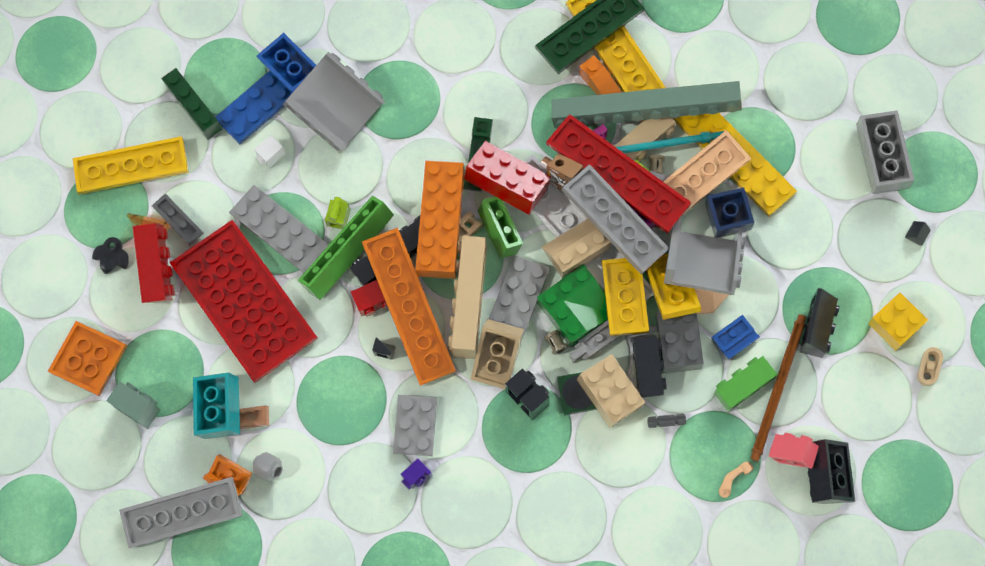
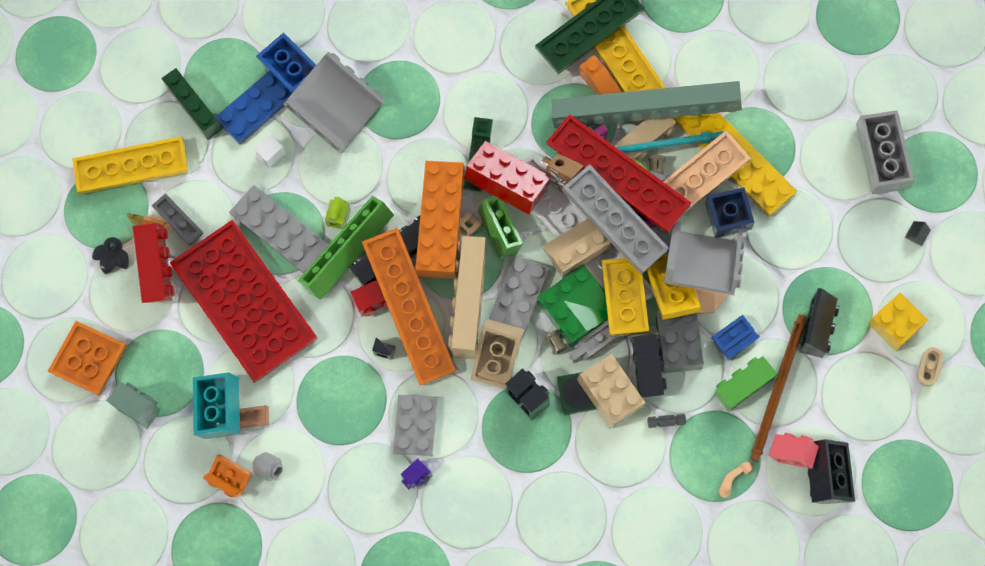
(181, 512): light grey plate -> none

